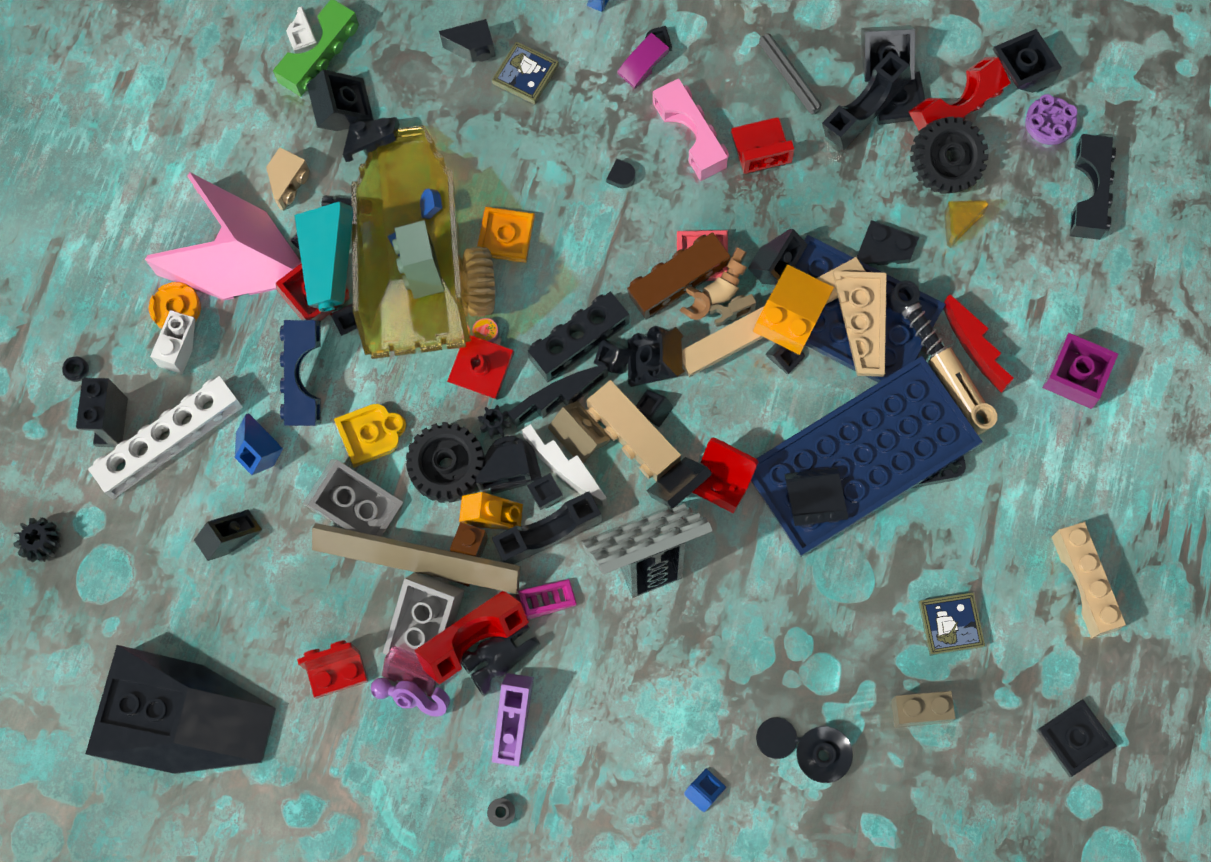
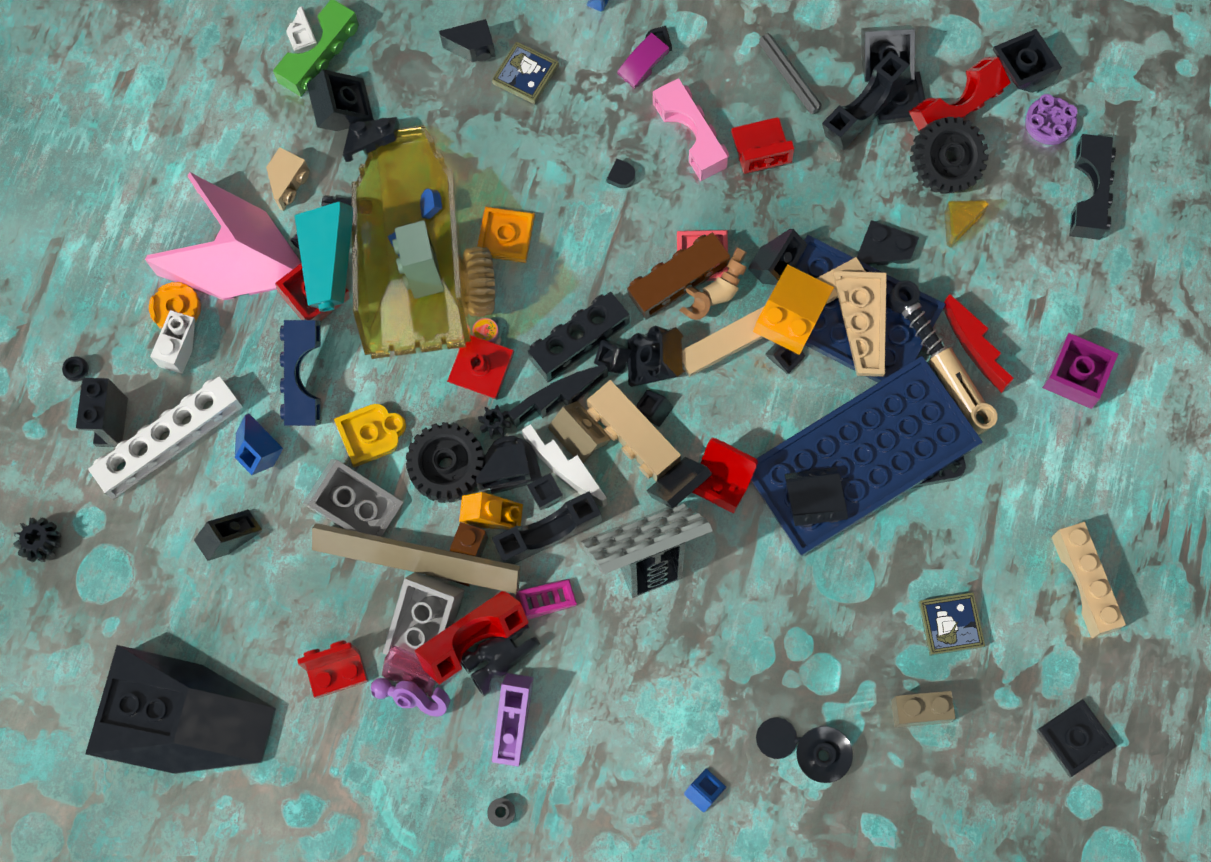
(344, 320): black slope -> none
(737, 308): dark tan plate -> none

